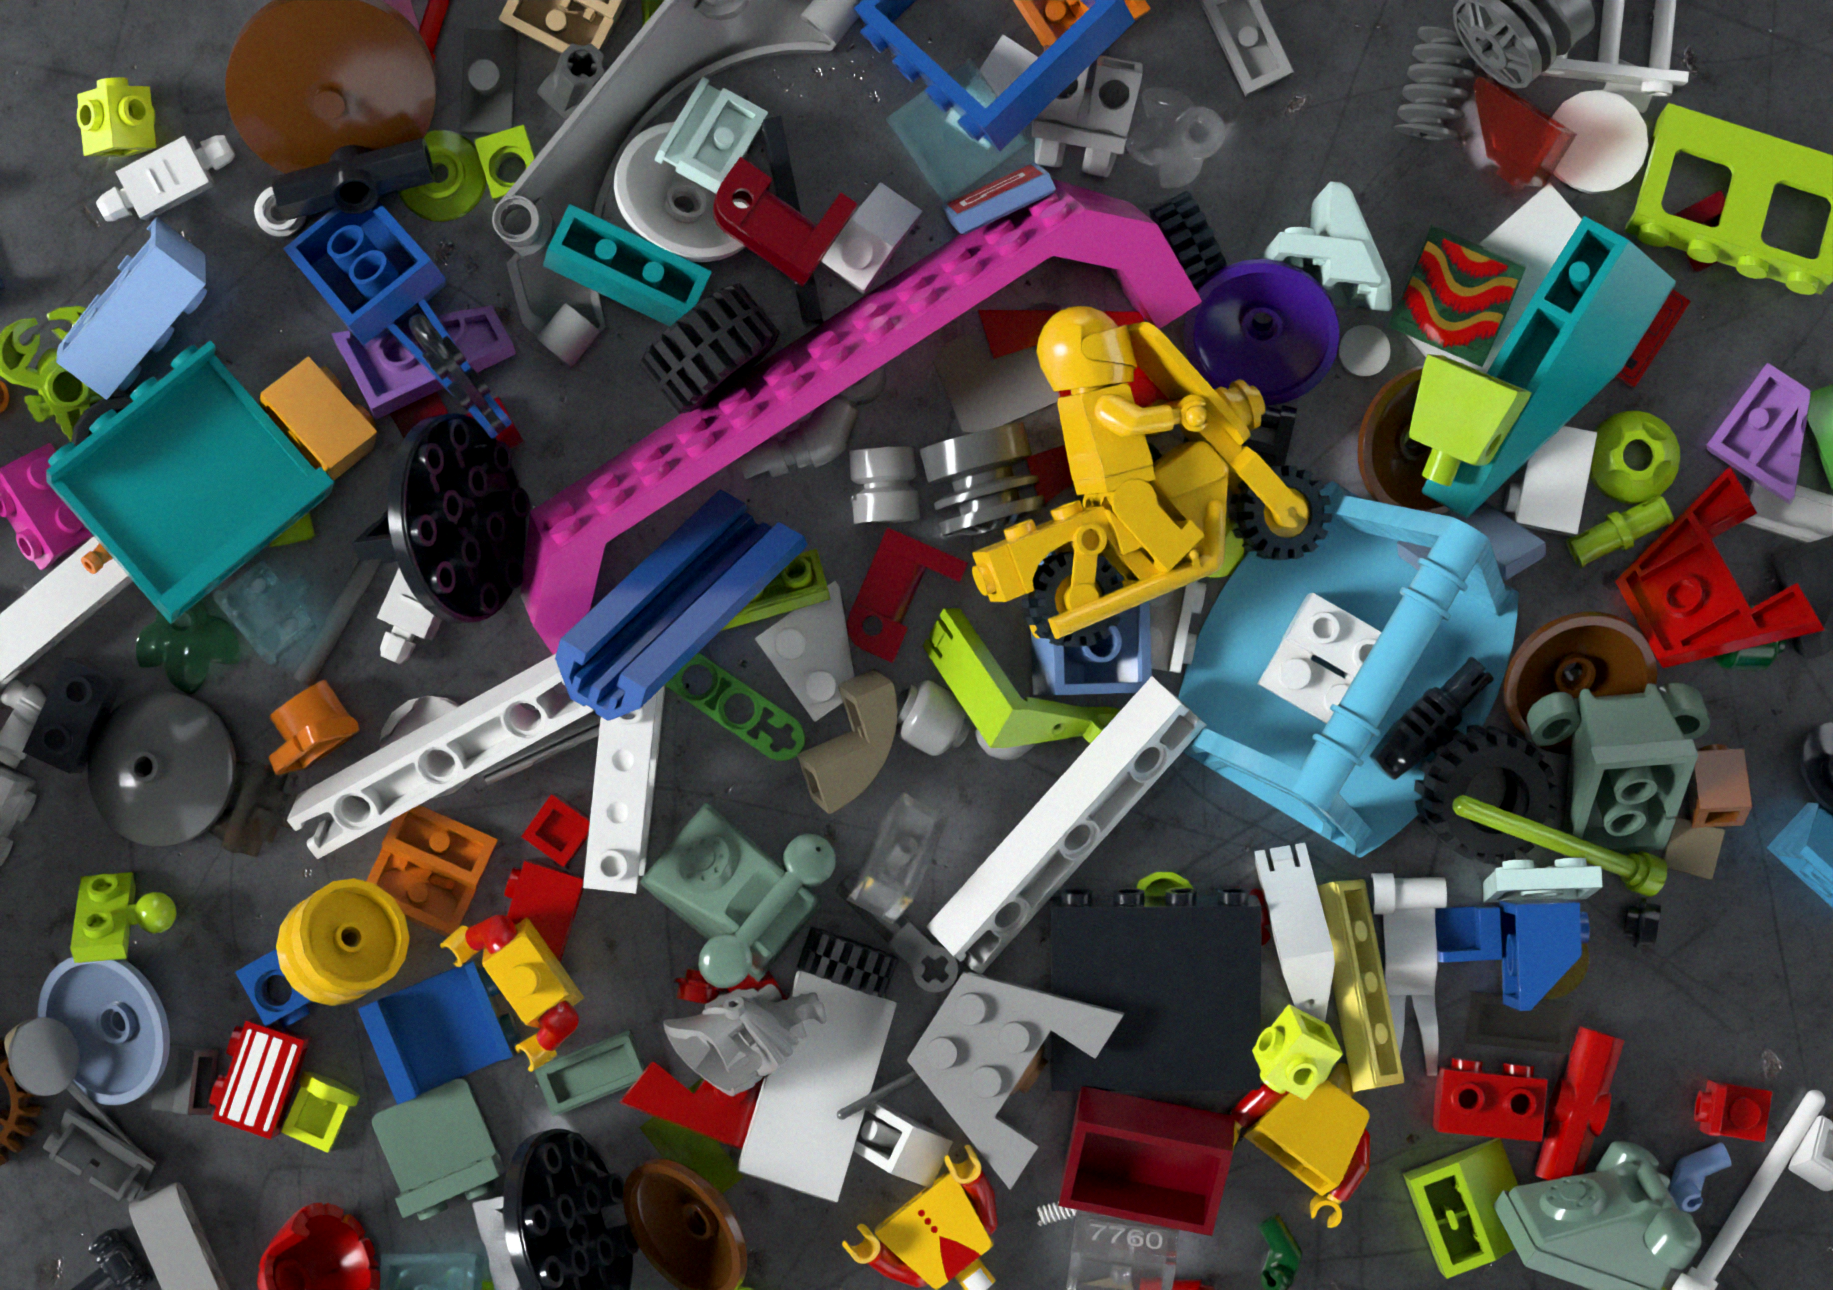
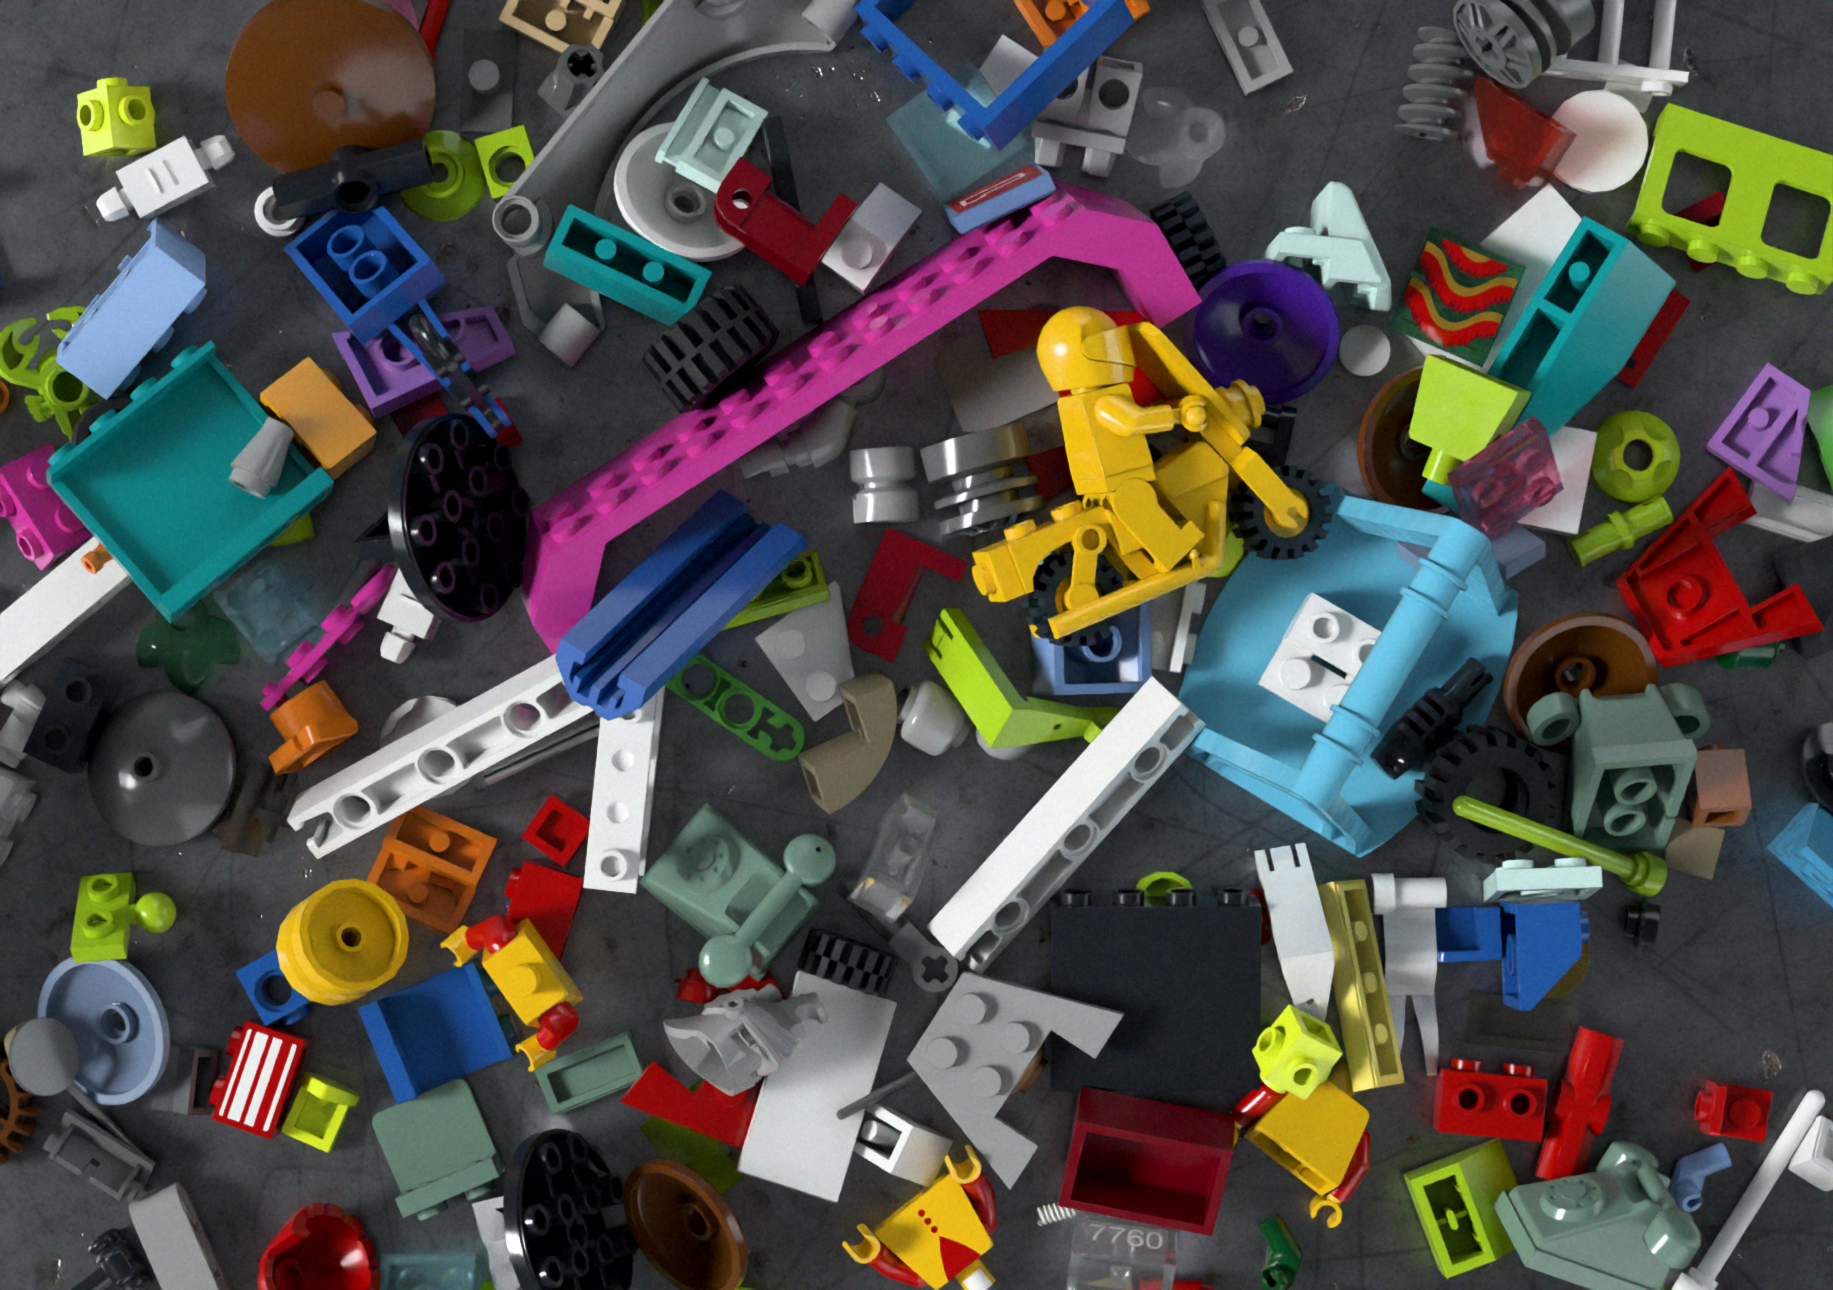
(262, 460): none -> light grey cone
(340, 625): none -> dark pink piece
(1507, 479): none -> clear pink plate

